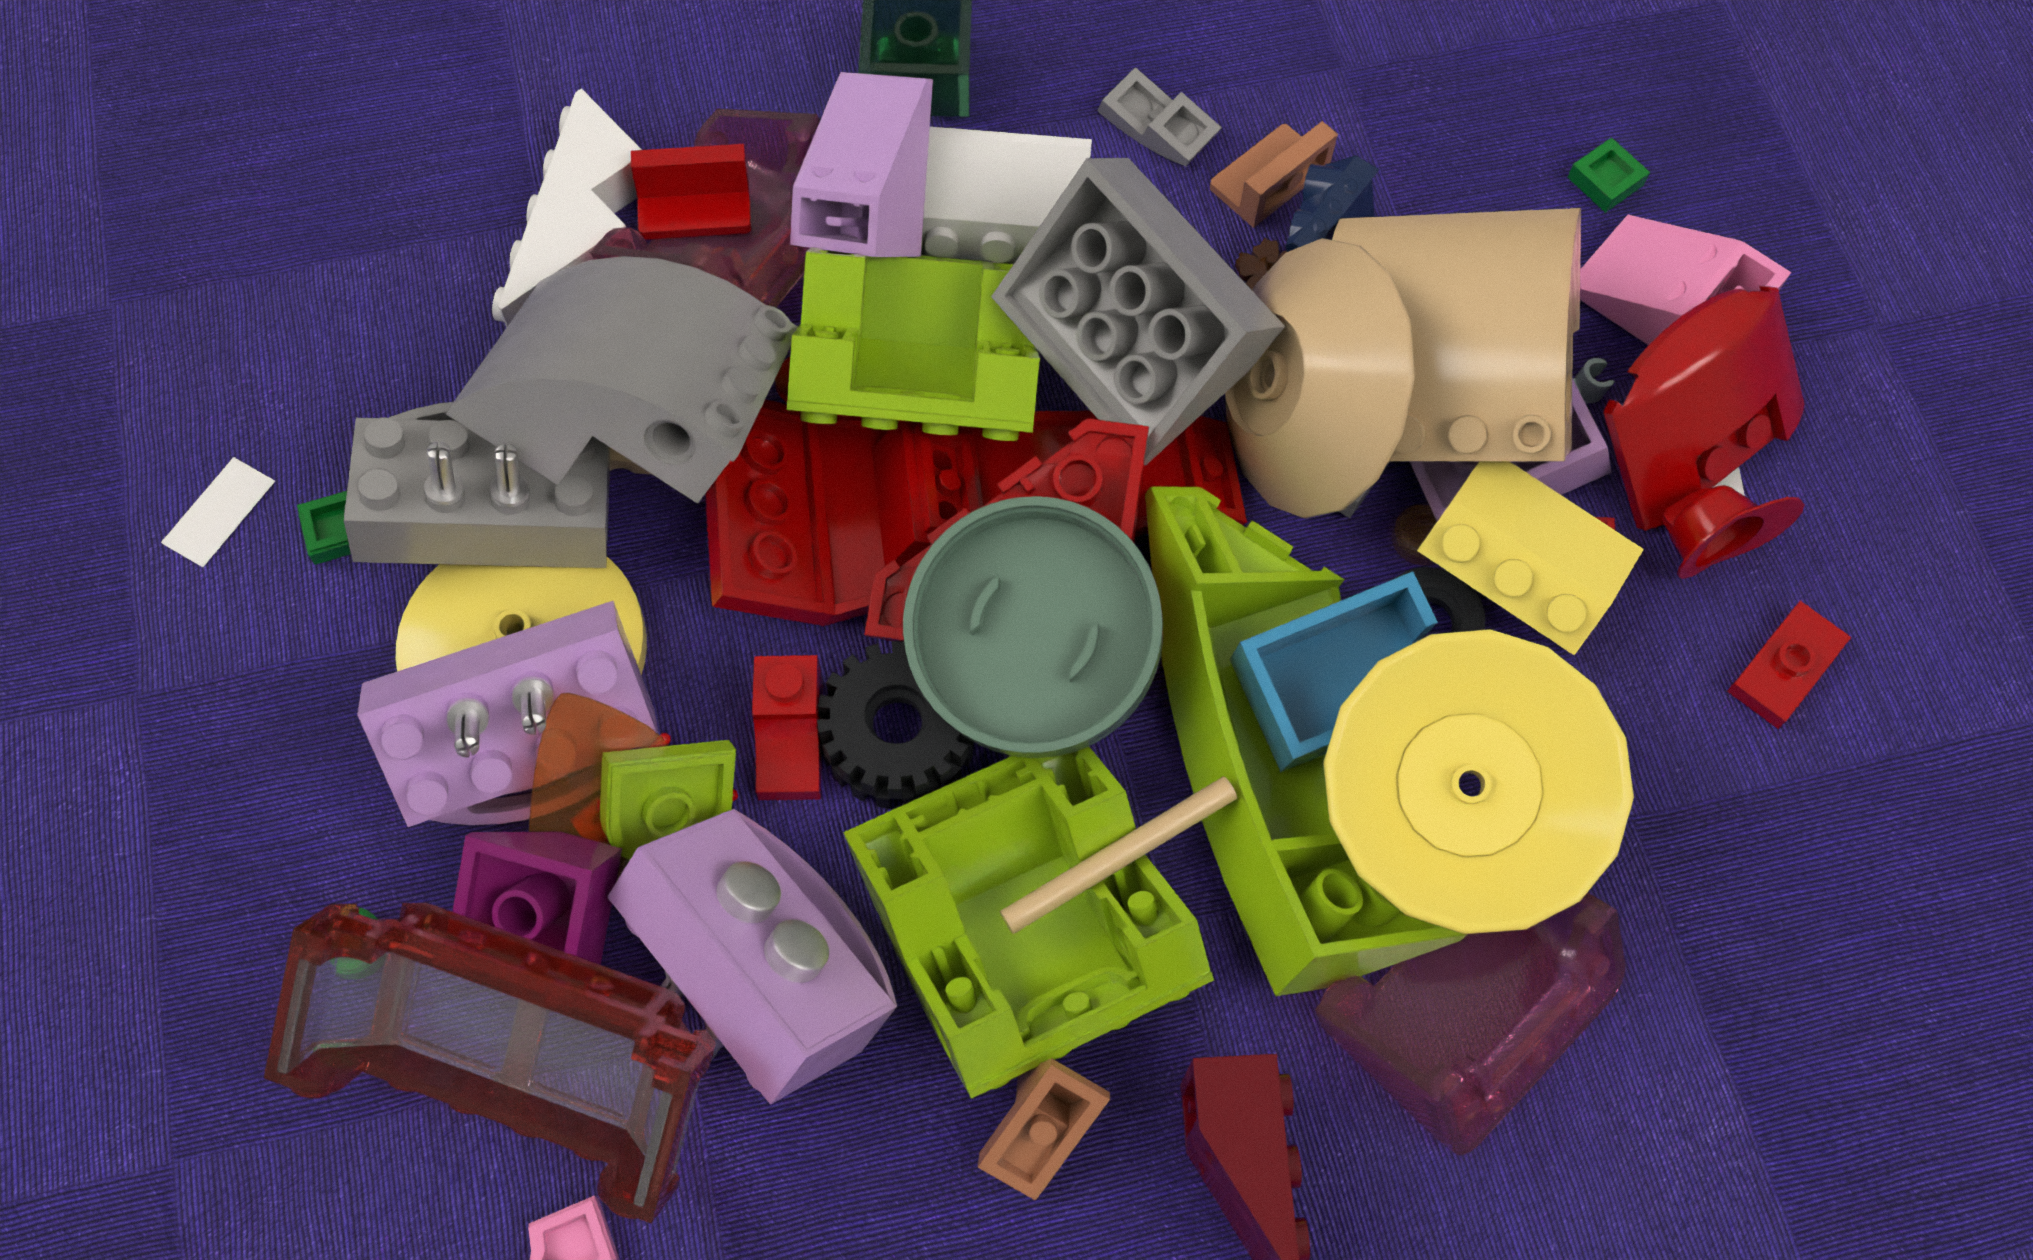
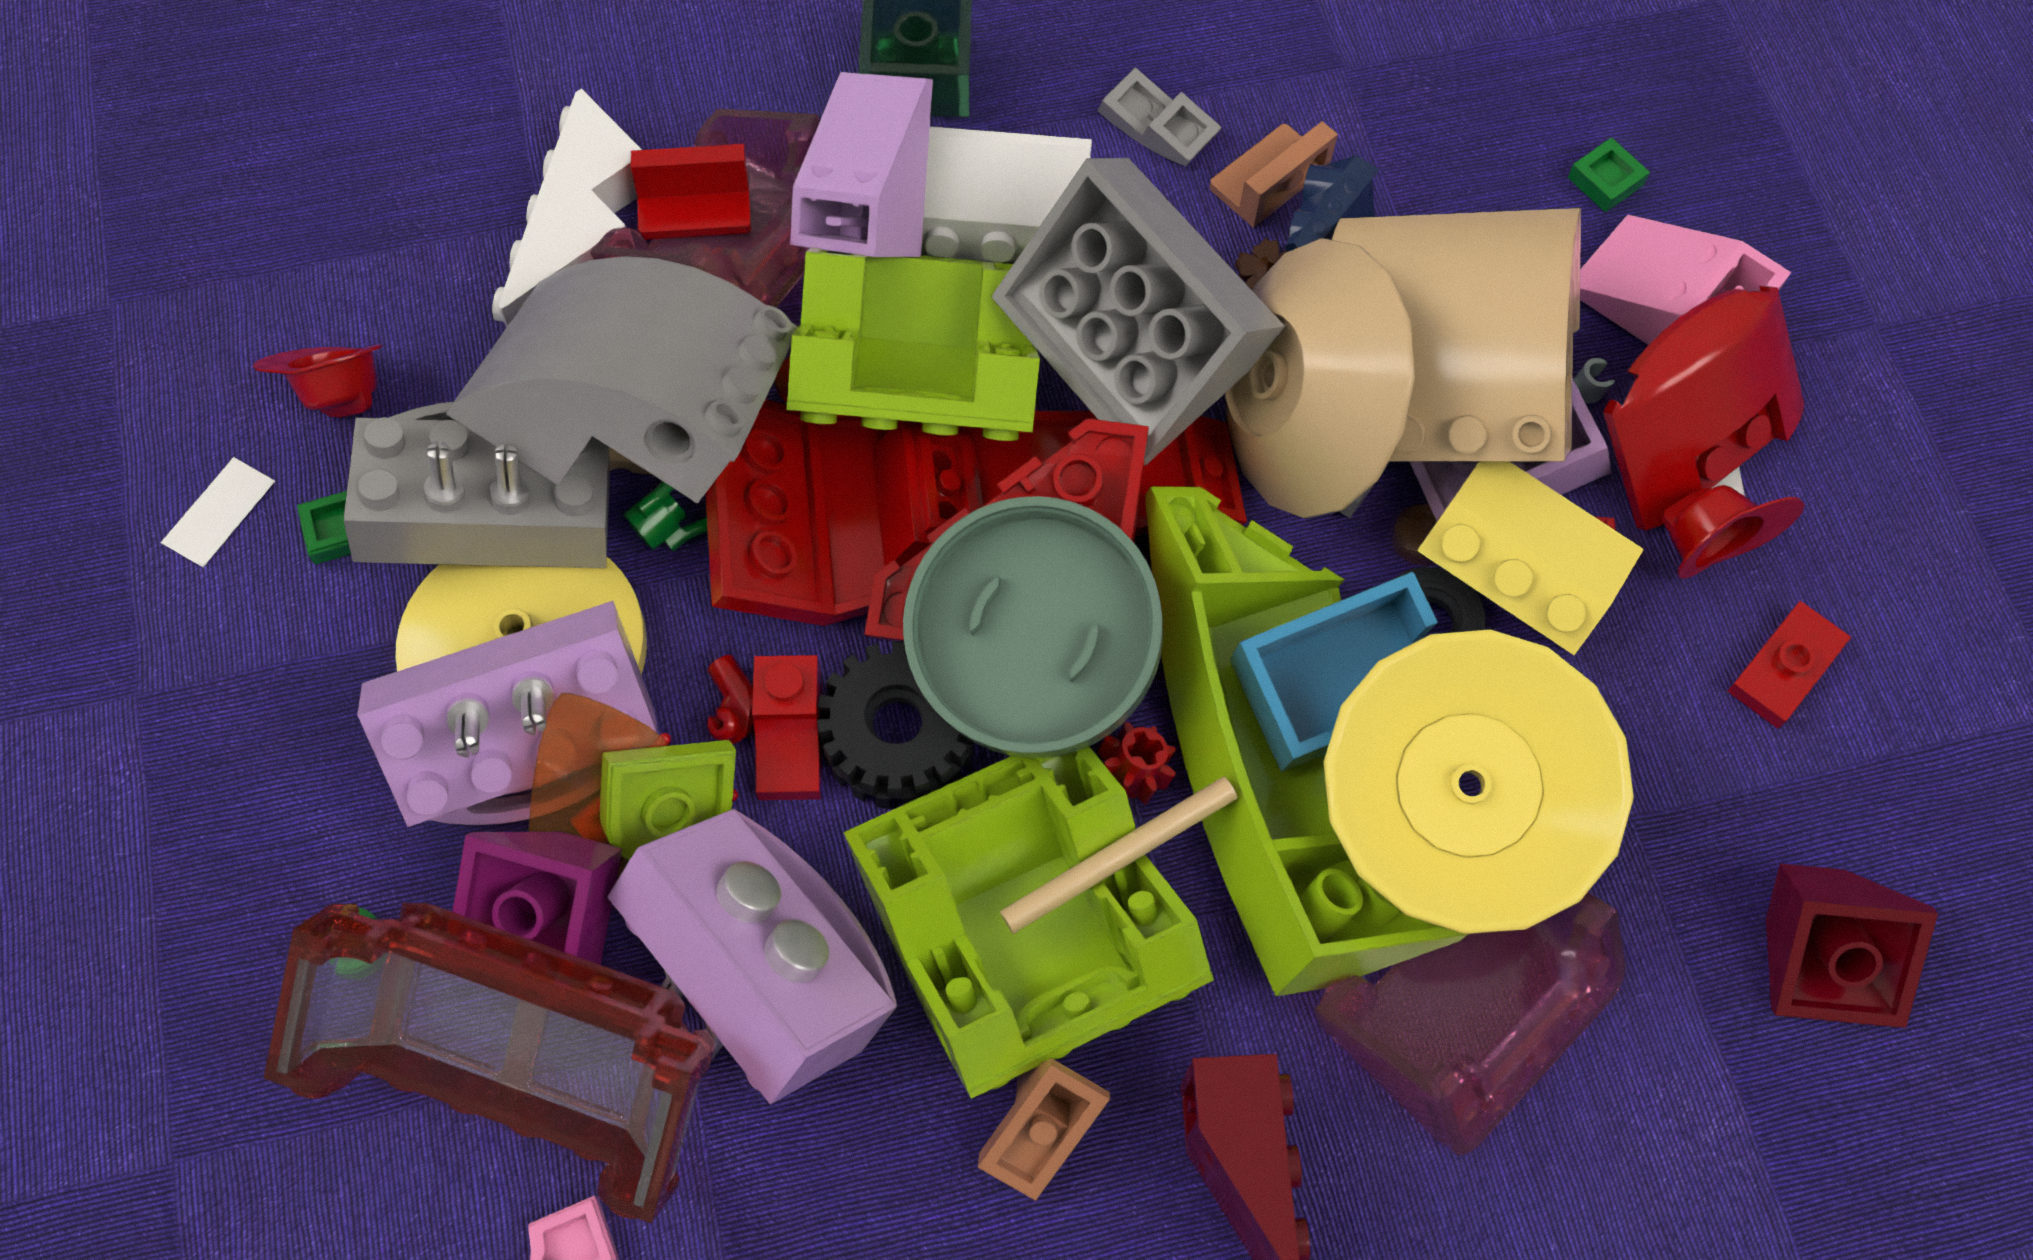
(328, 378): none -> red piece
(657, 520): none -> green plant
(734, 714): none -> red arm
(1138, 760): none -> red gear
(1844, 947): none -> dark red slope

